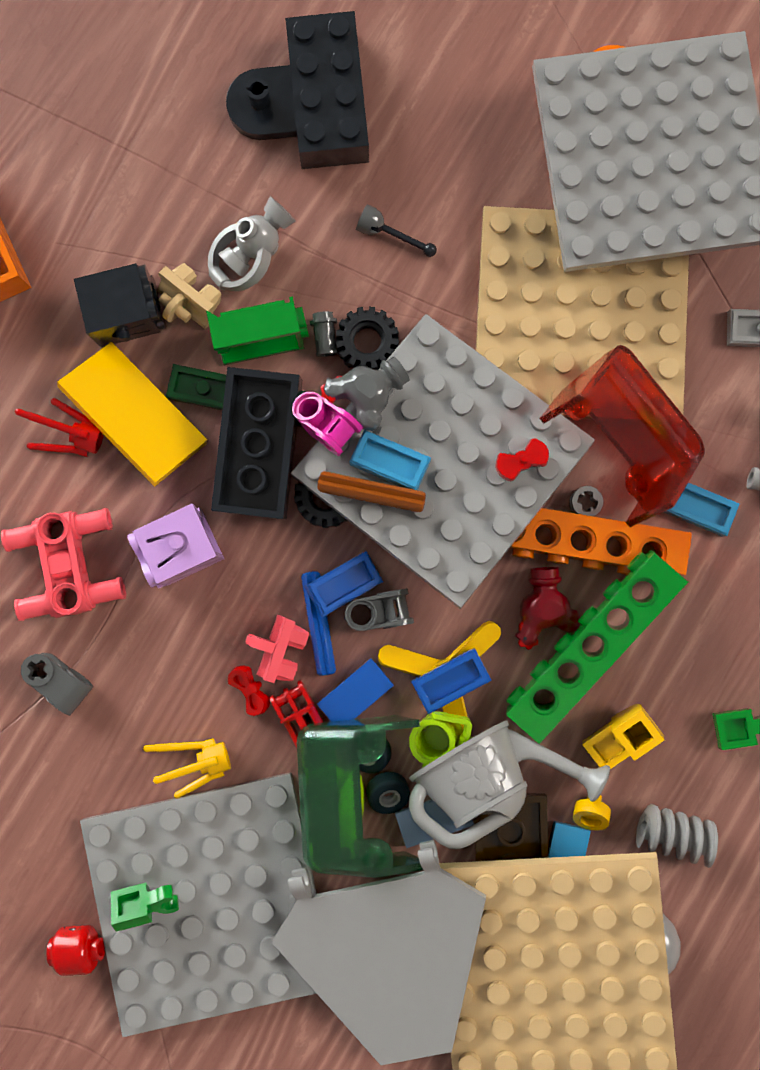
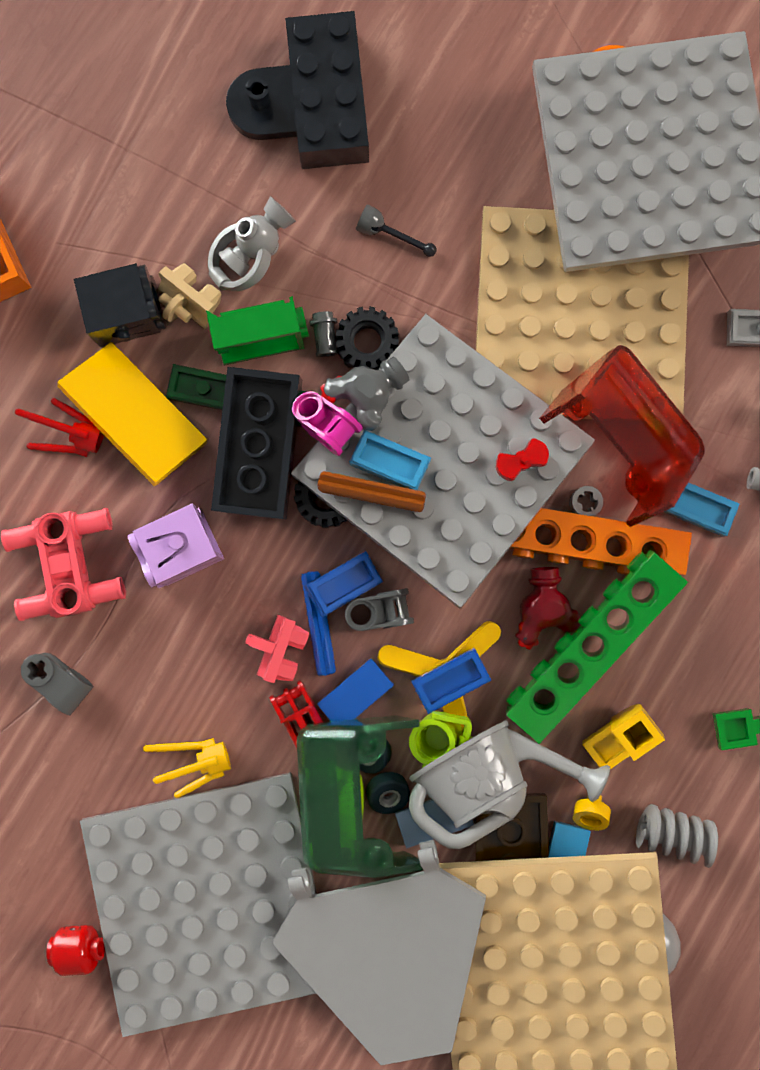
(136, 903): plate -> none
(242, 679): red piece -> none

